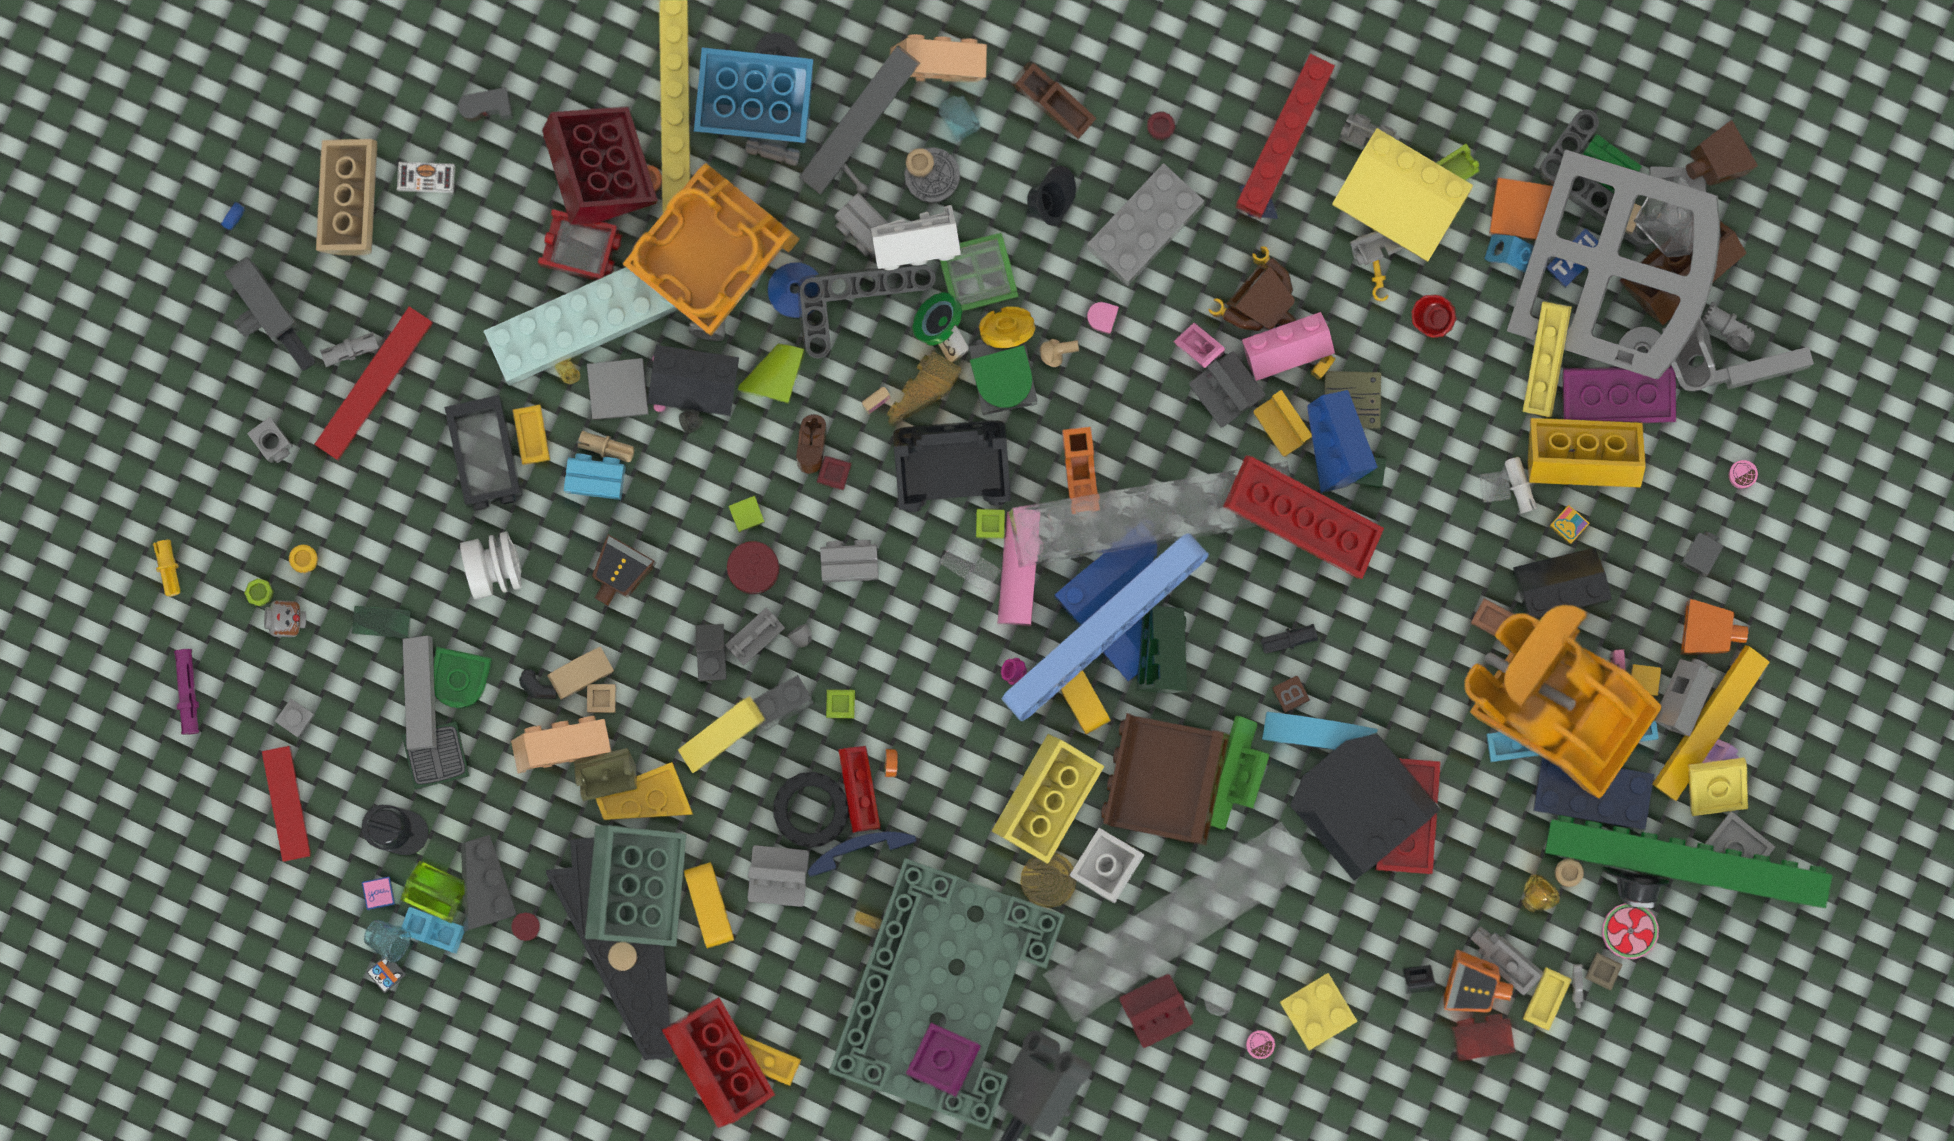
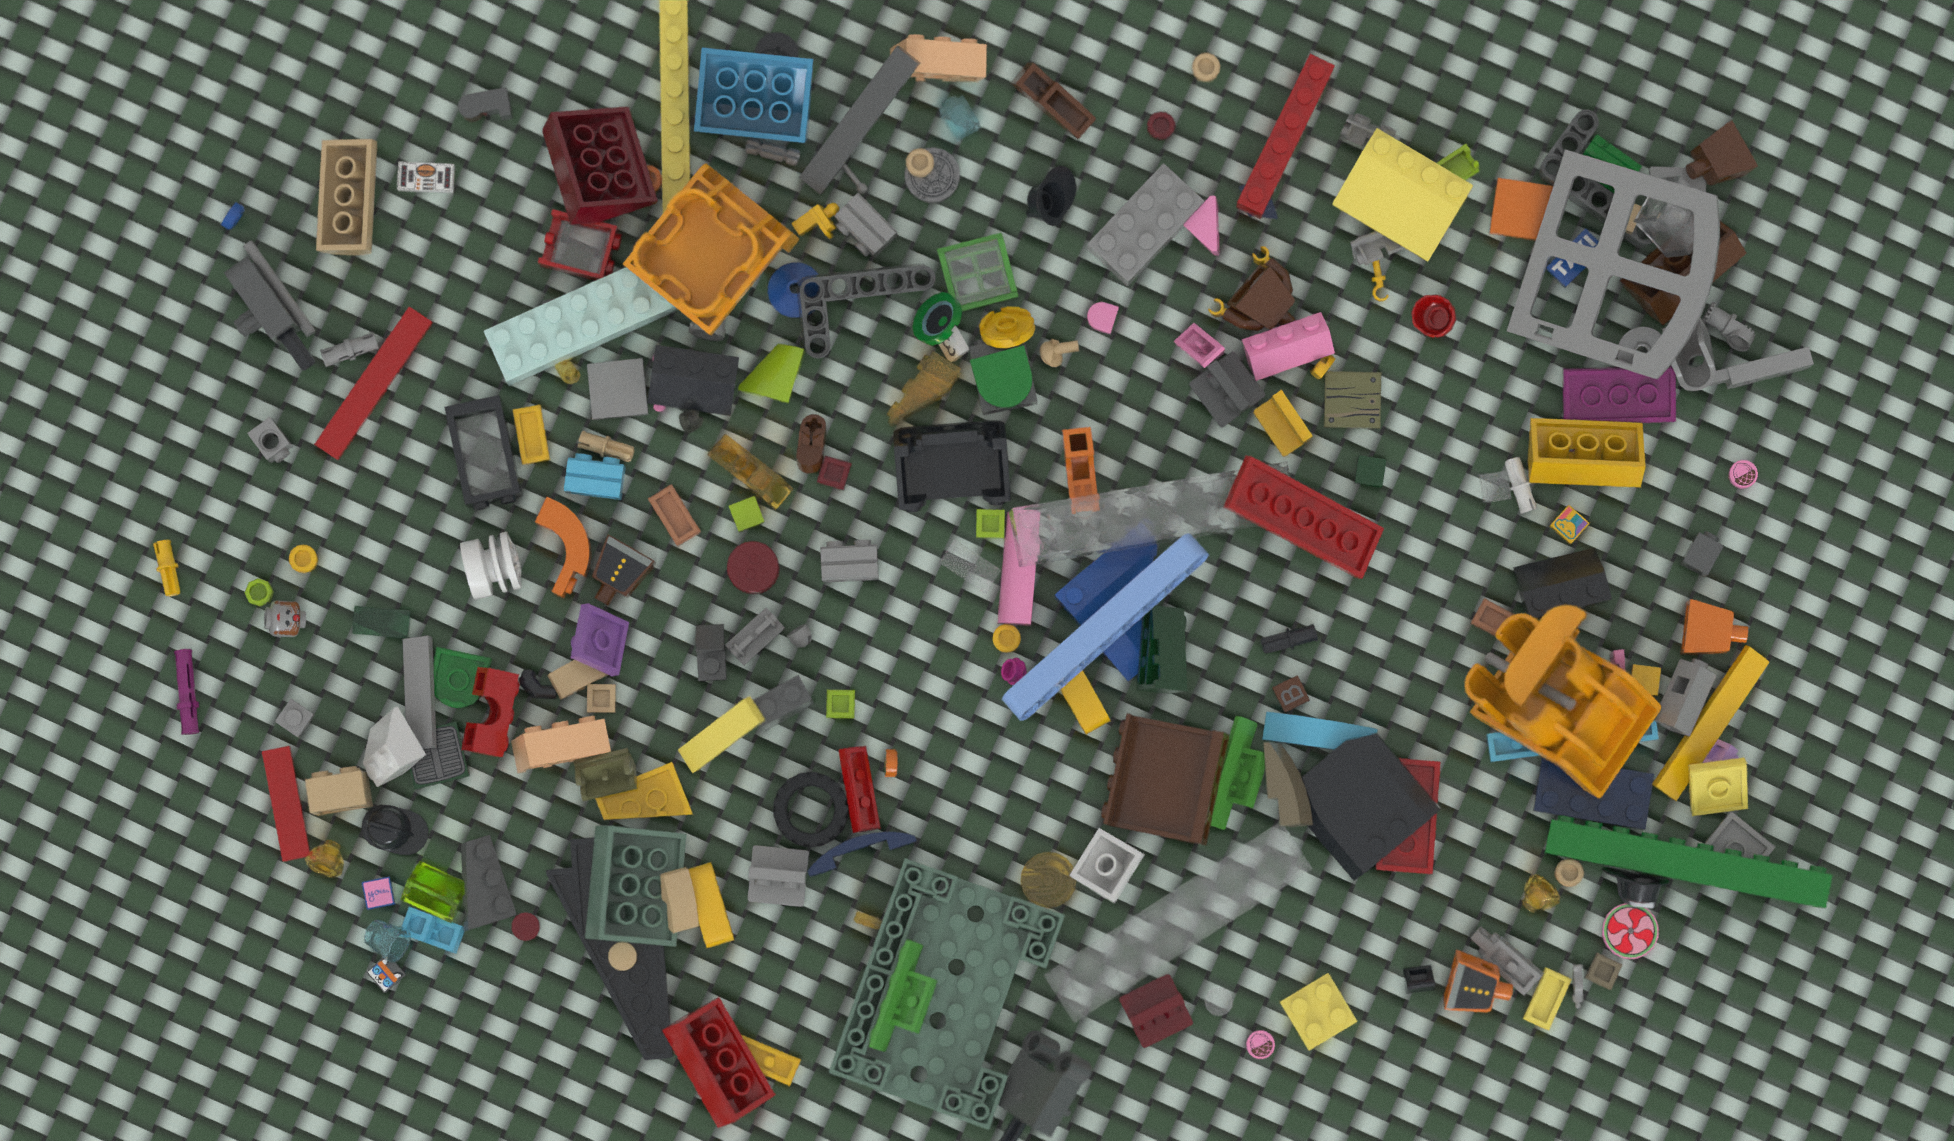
(279, 288): none -> light grey bar
(326, 859): none -> clear yellow brick
(338, 792): none -> tan brick
(391, 748): none -> white slope
(499, 690): none -> red arch
(565, 524): none -> orange arch
(599, 639): none -> medium lavender tile
(674, 515): none -> nougat tile
(680, 900): none -> tan slope
(750, 471): none -> clear yellow slope
(817, 216): none -> yellow piece
(876, 400): tan tile -> none
(905, 1000): none -> bright green bracket
(917, 240): white wedge -> none
(943, 1059): magenta tile -> none
(1006, 638): none -> yellow tile
(1048, 798): light yellow slope -> none
(1205, 67): none -> tan tile
(1205, 225): none -> bright pink slope
(1286, 786): none -> dark tan slope
(1339, 441): blue wedge -> none
(1483, 1038): clear red brick -> none
(1515, 251): dark azure bracket -> none
(1547, 359): light yellow tile -> none

